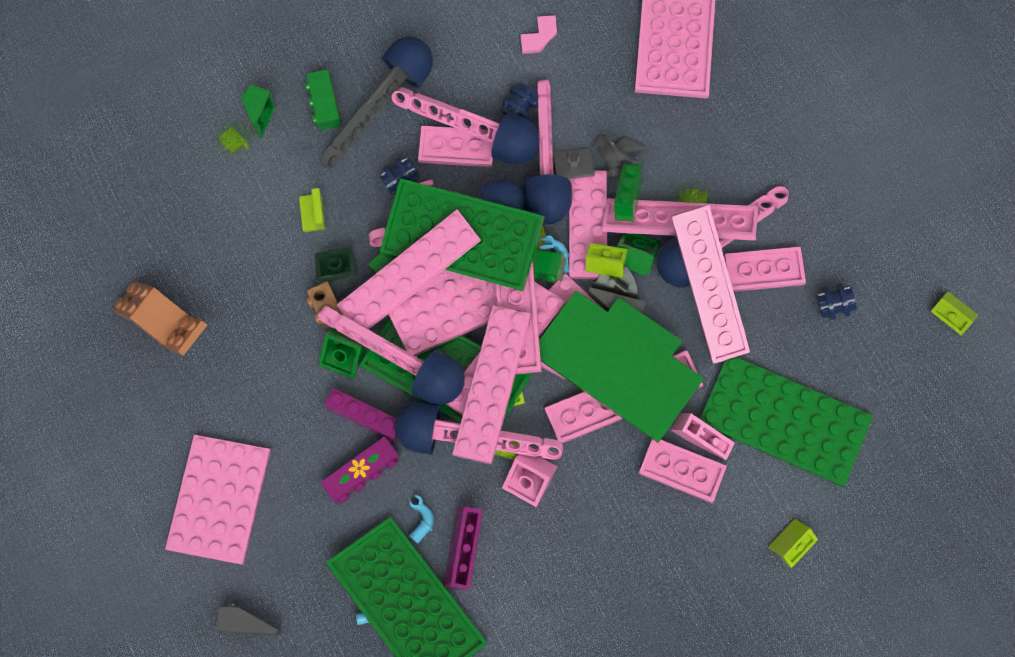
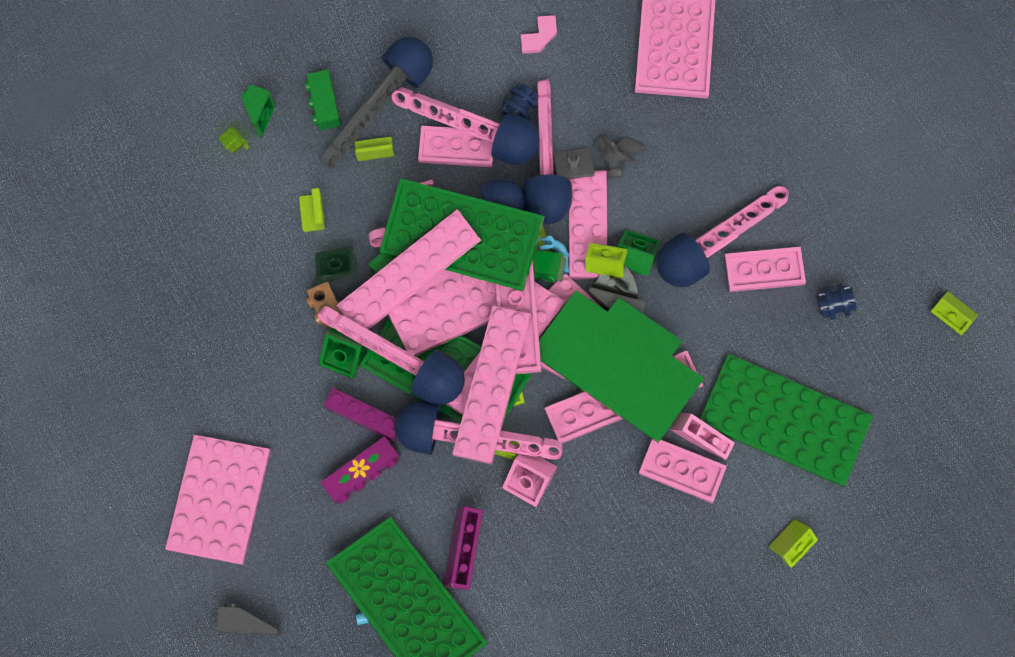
(159, 317): nougat bracket -> none
(374, 148): none -> lime panel
(403, 170): dark blue piece -> none
(426, 523): medium azure piece -> none
(628, 192): green brick -> none
(655, 219): bright pink plate -> none
(693, 196): clear neon green brick -> none
(710, 283): bright pink plate -> none

